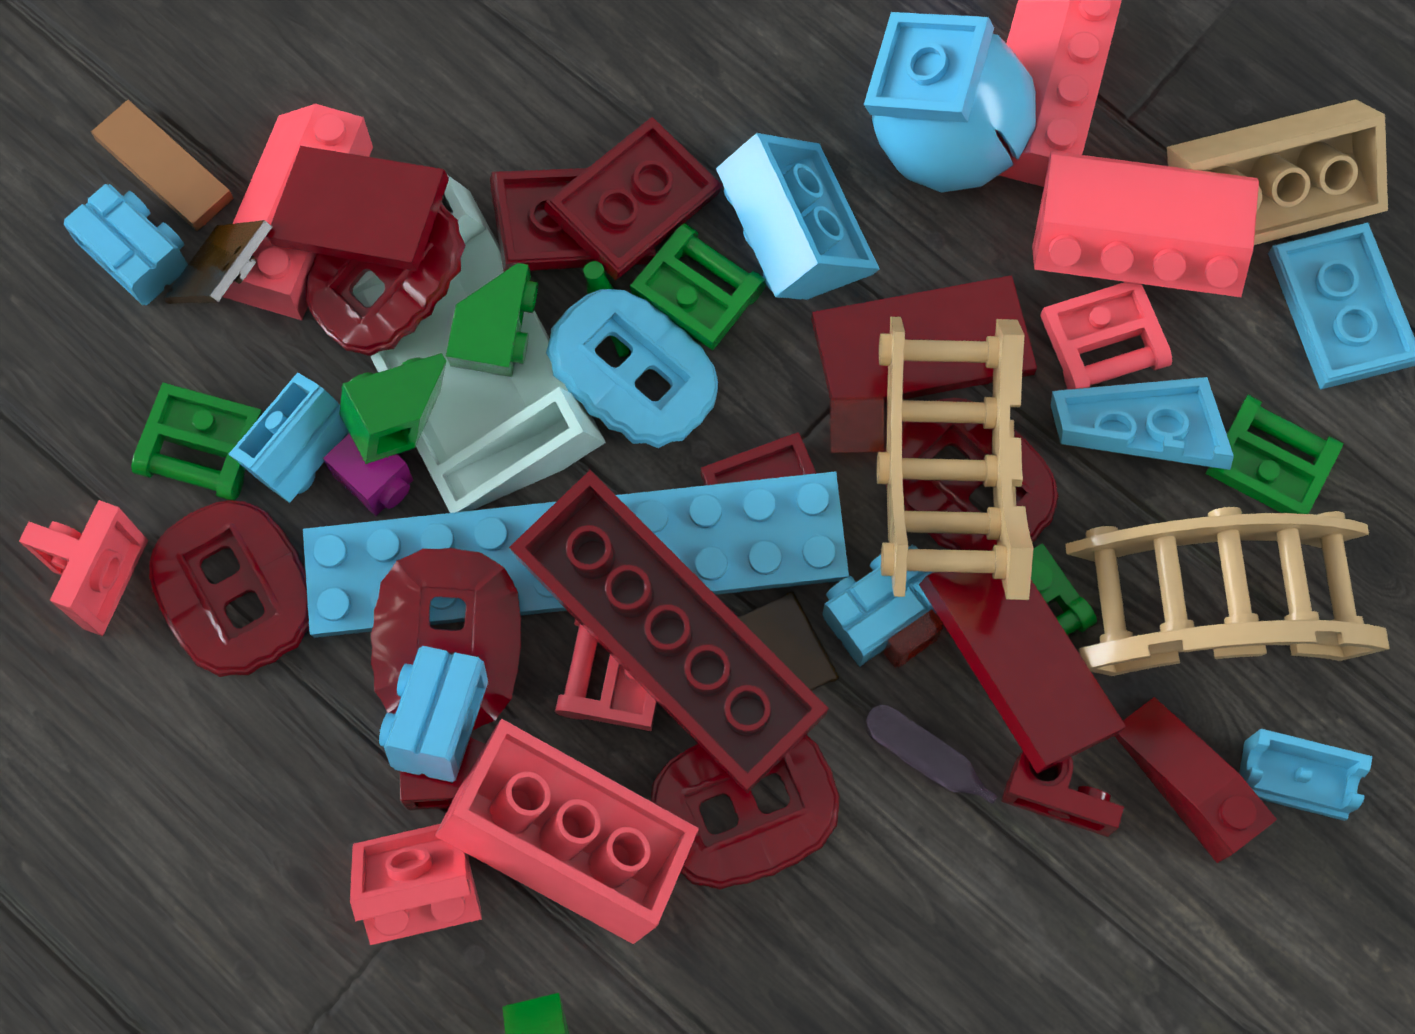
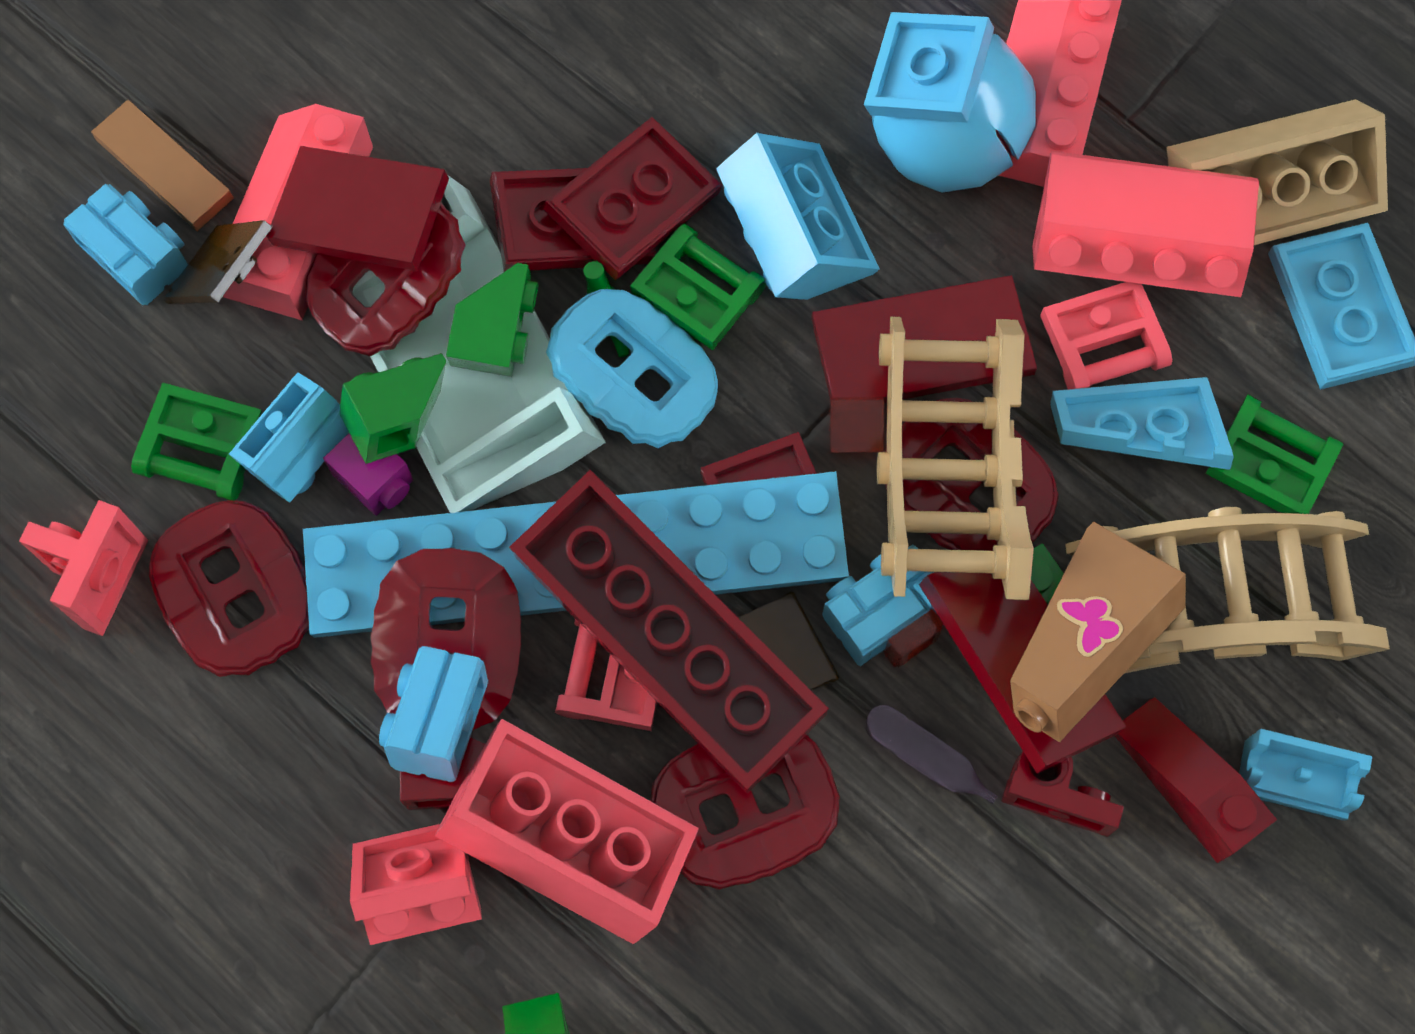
(1093, 630): none -> medium nougat slope

